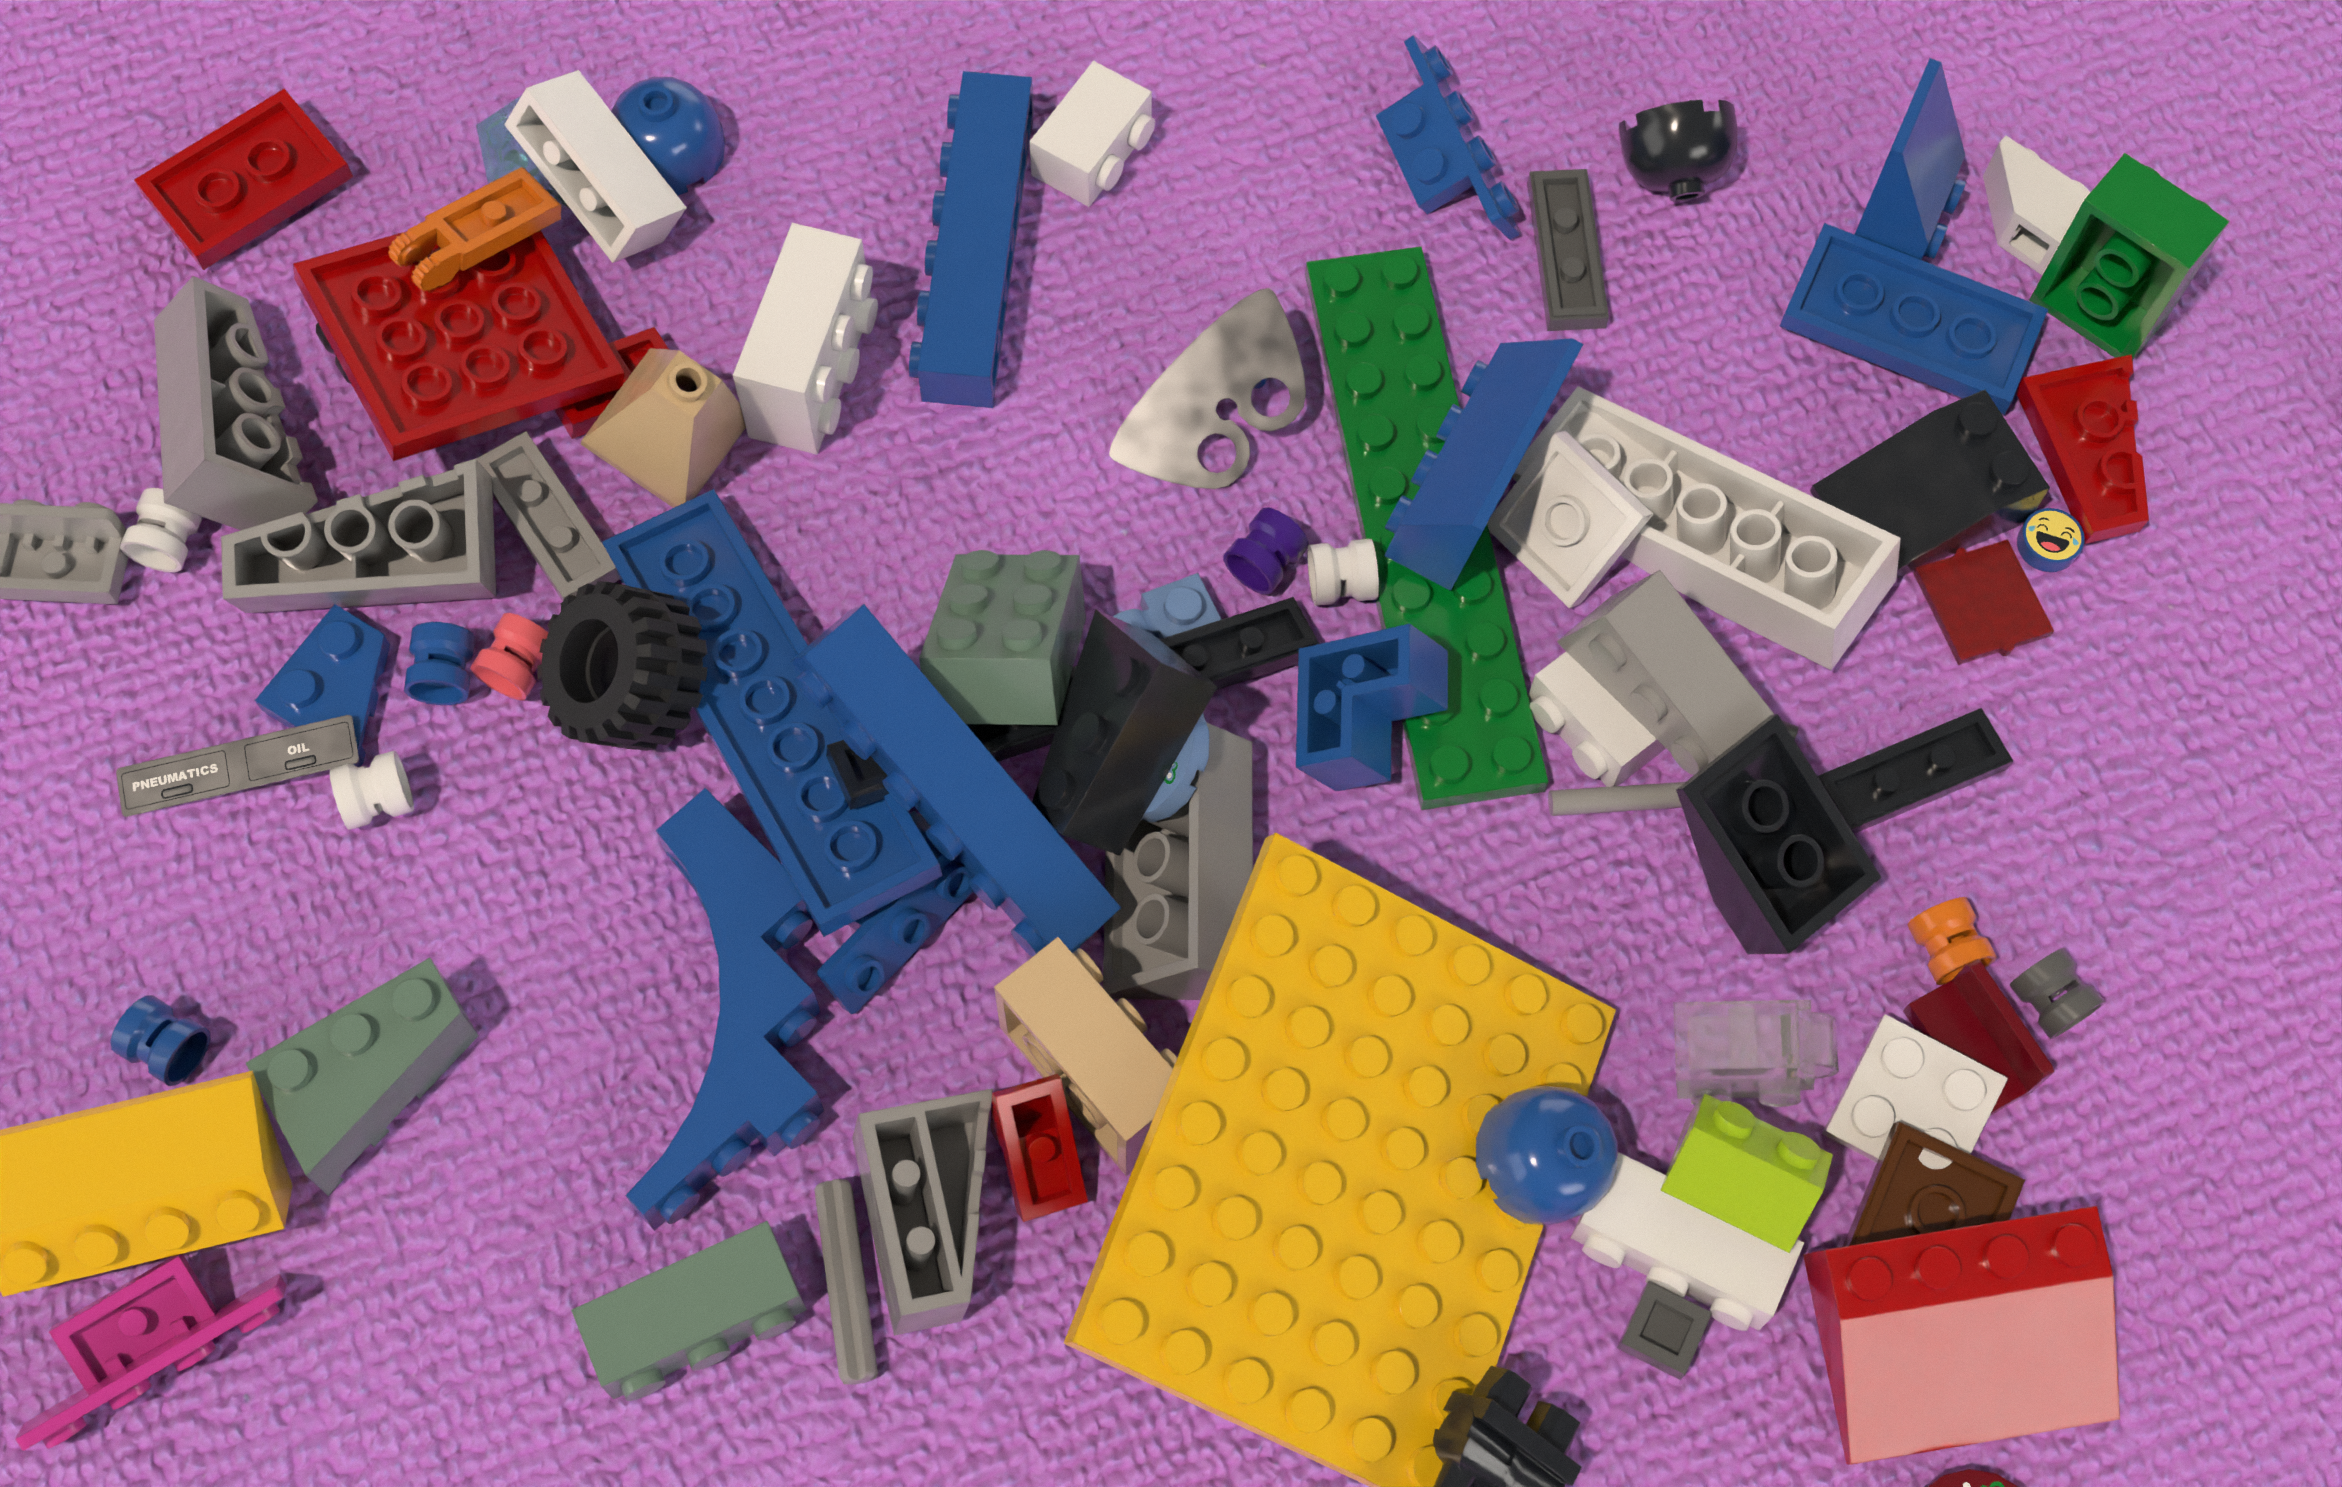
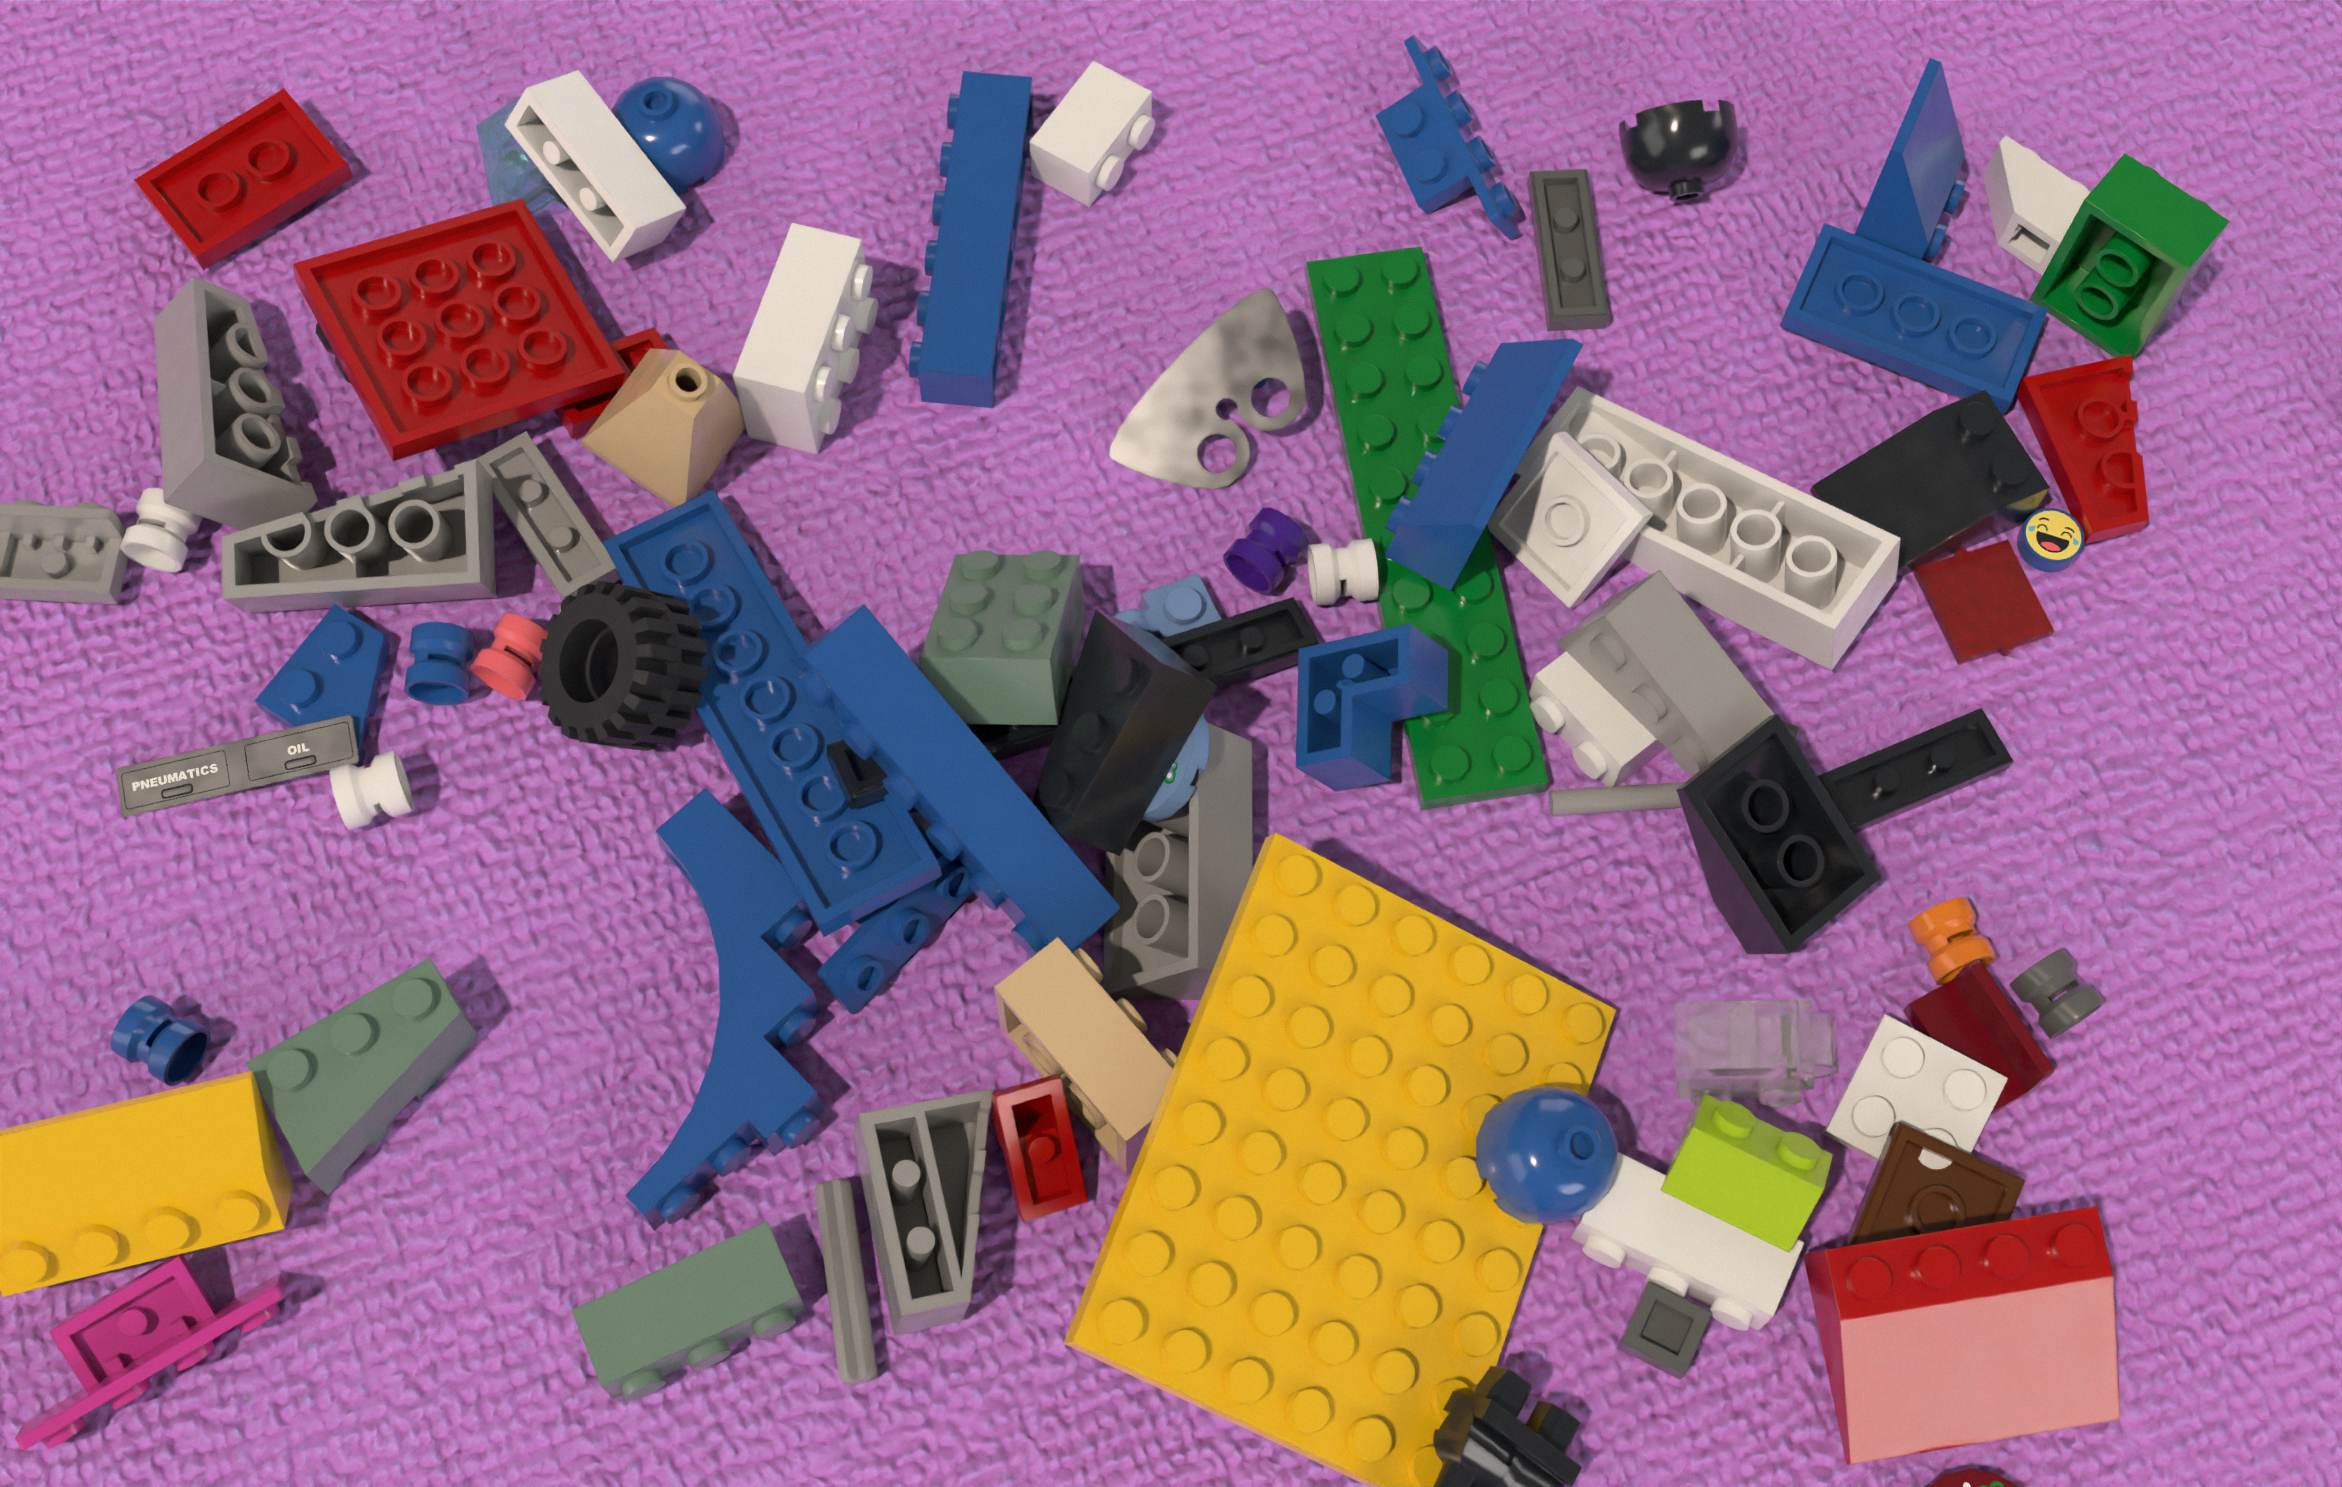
(475, 228): orange hinge -> none

